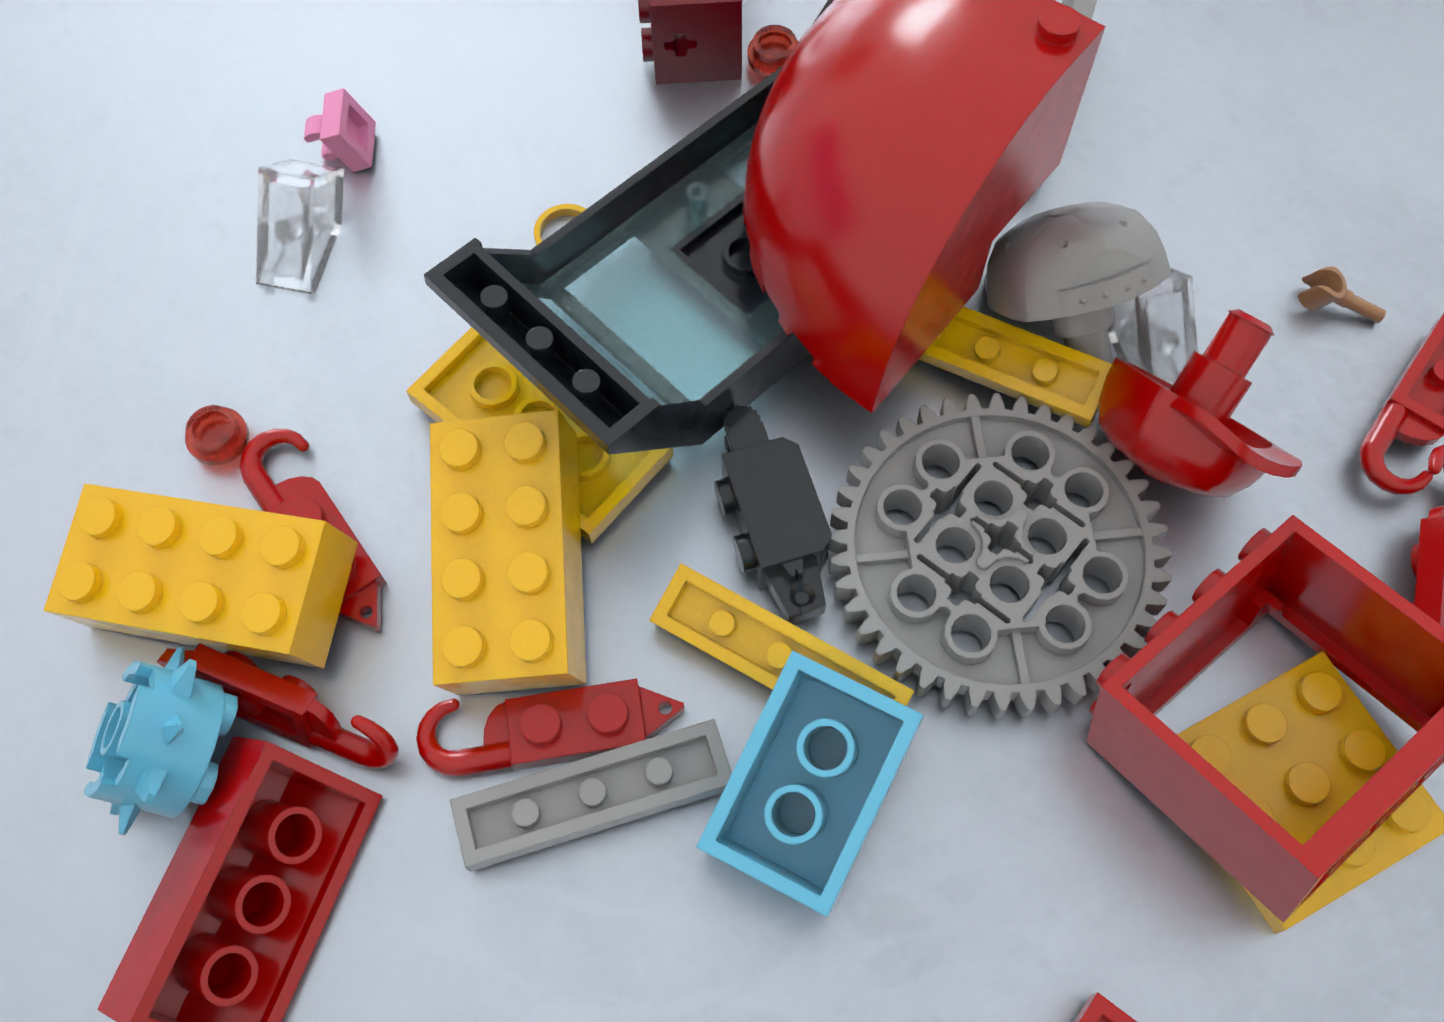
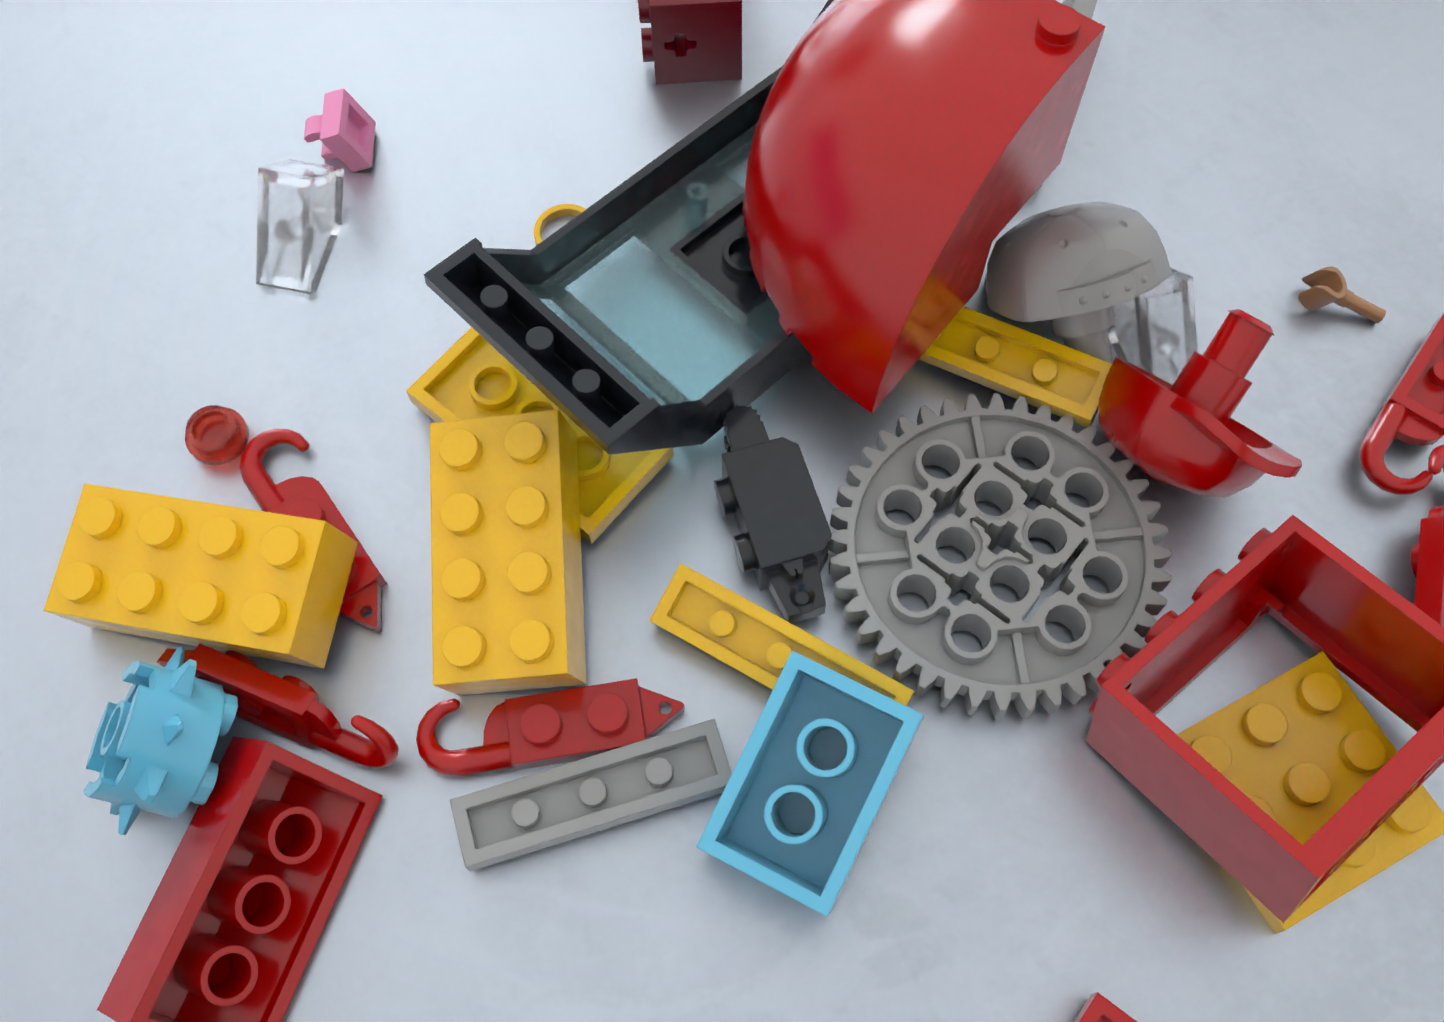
(770, 49): clear red plate -> none

